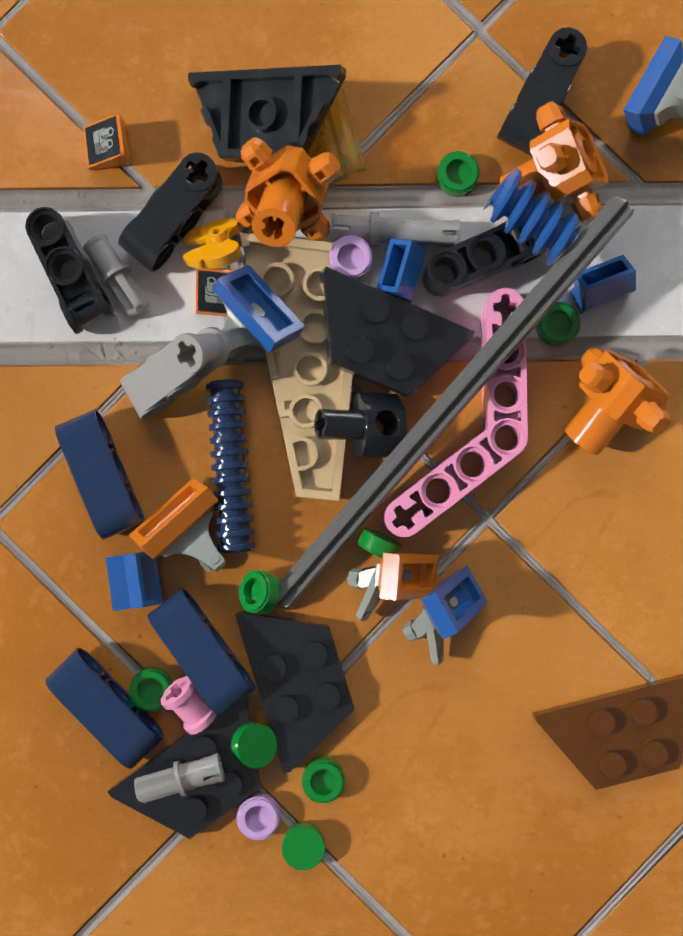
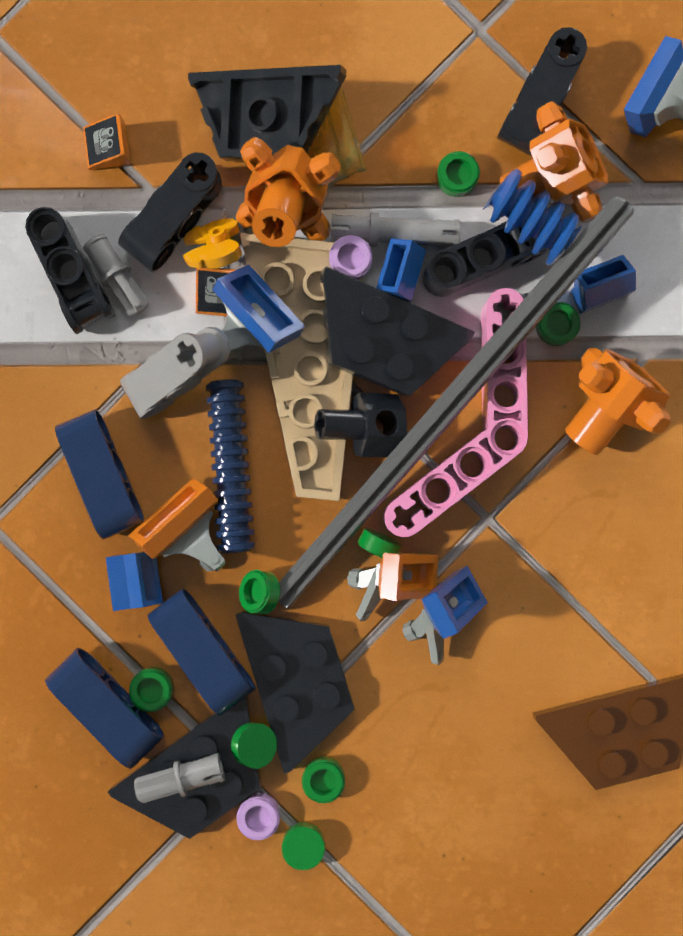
(188, 705): bright pink bush -> none

